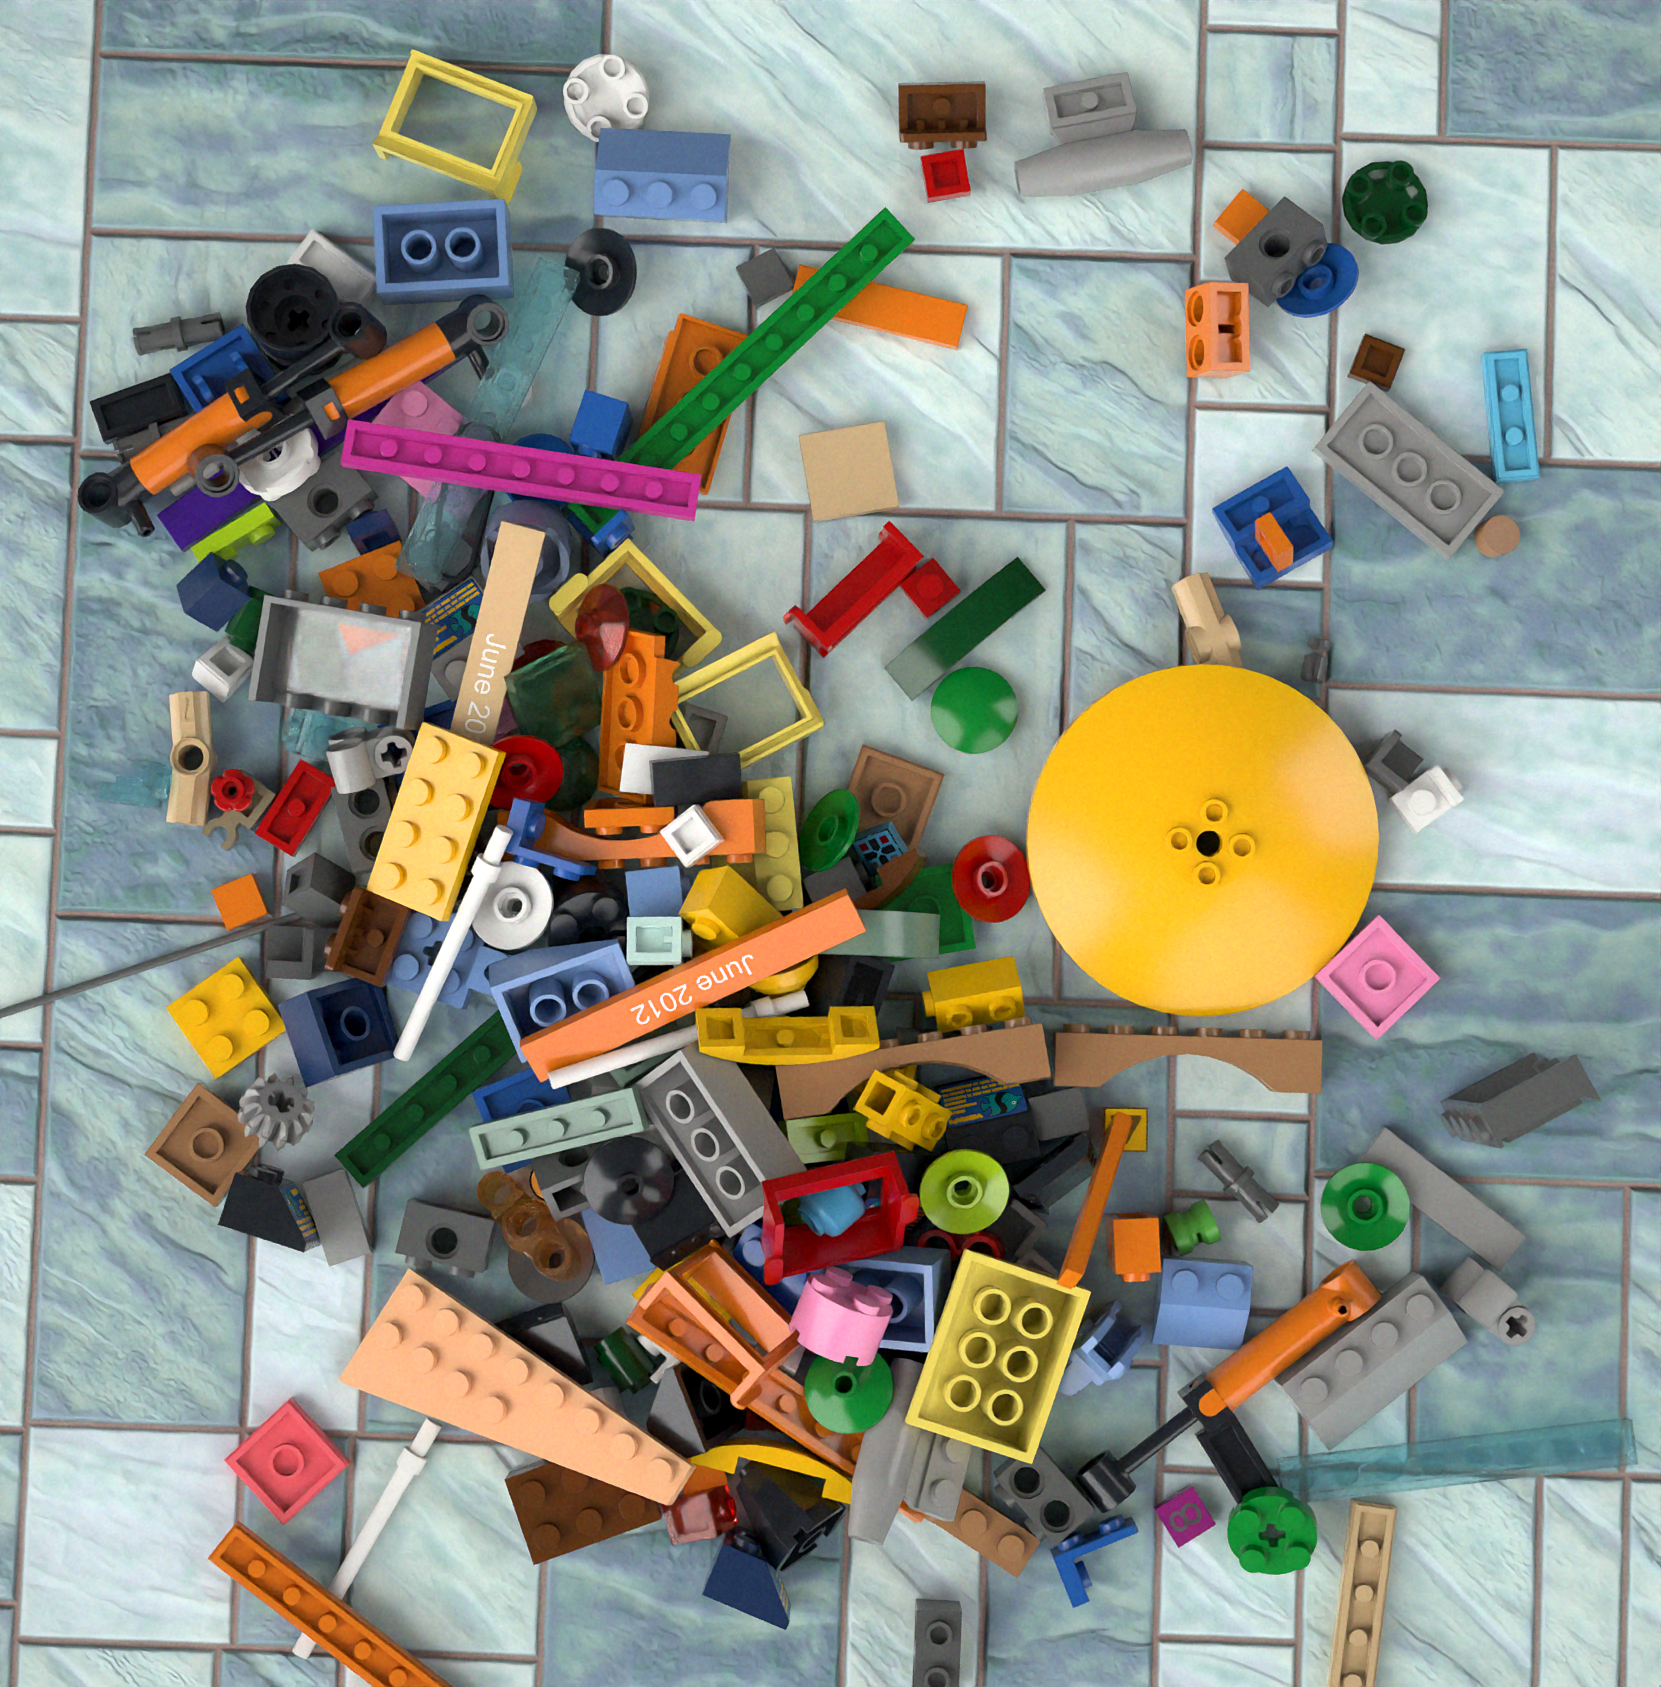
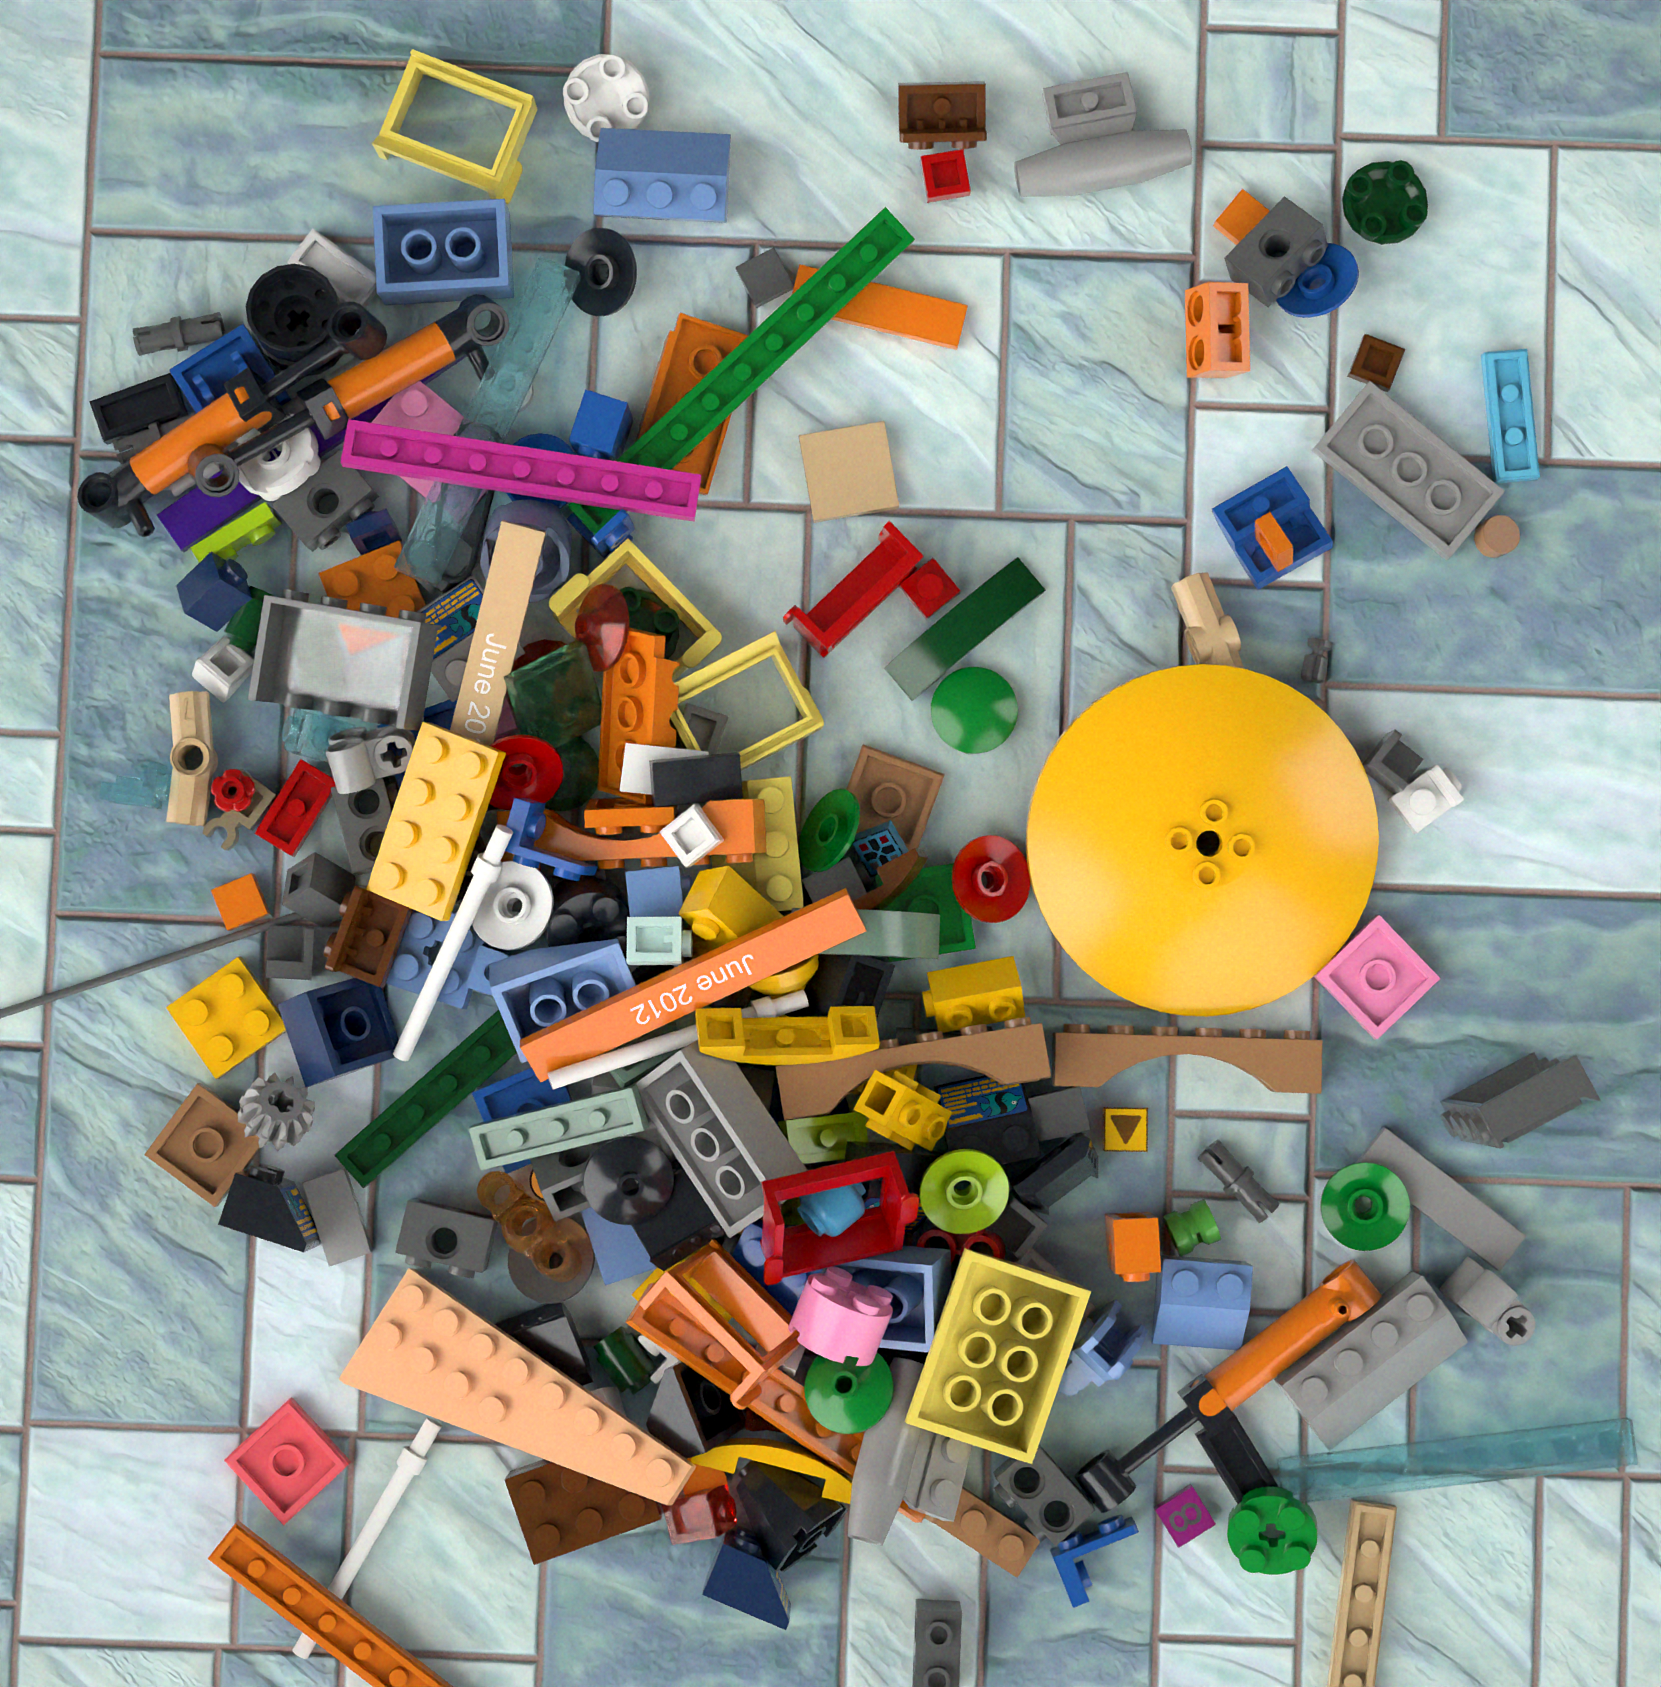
(1095, 1201): orange tile -> none

